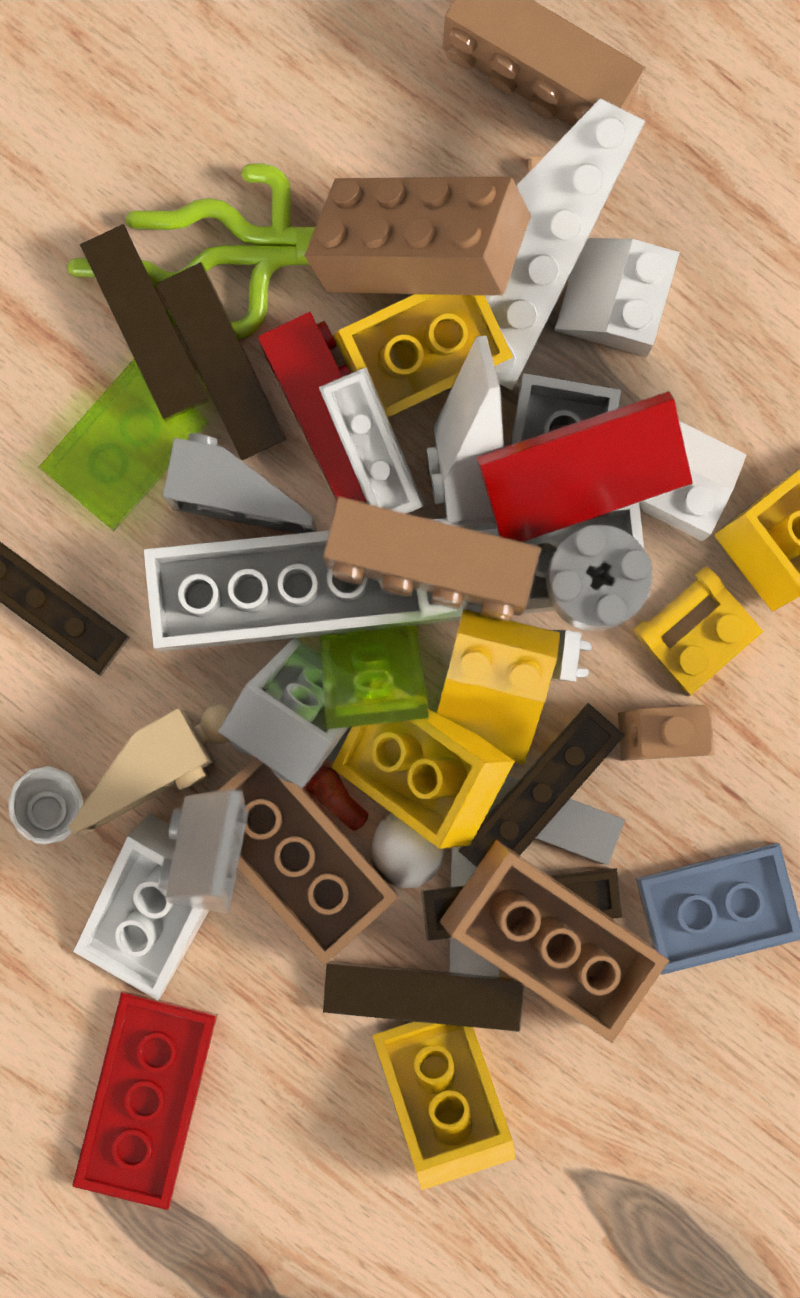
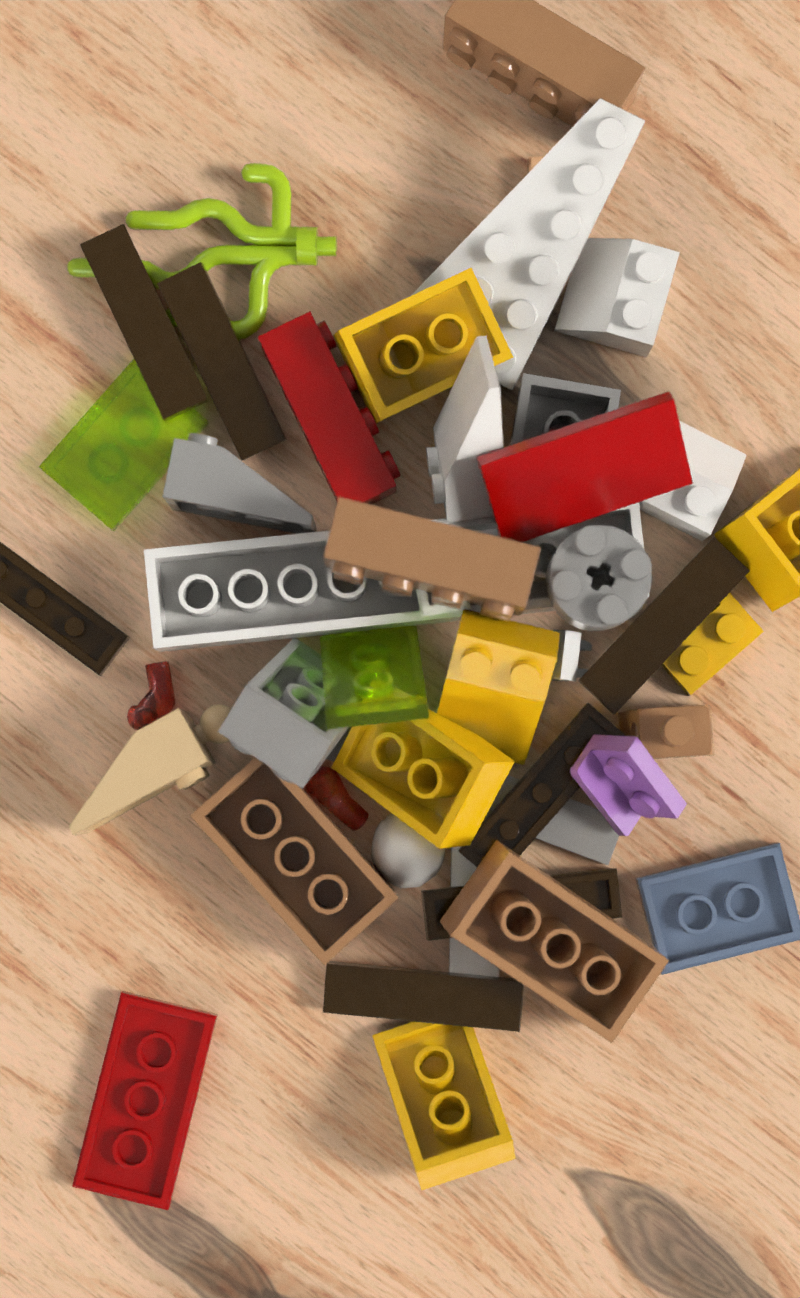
(44, 804): white hair -> none
(132, 923): white slope -> none
(159, 699): none -> clear red arm
(206, 850): light grey slope -> none
(371, 443): white tile -> none
(419, 235): medium nougat brick -> none
(625, 782): none -> medium lavender bracket
(663, 625): none -> dark brown tile

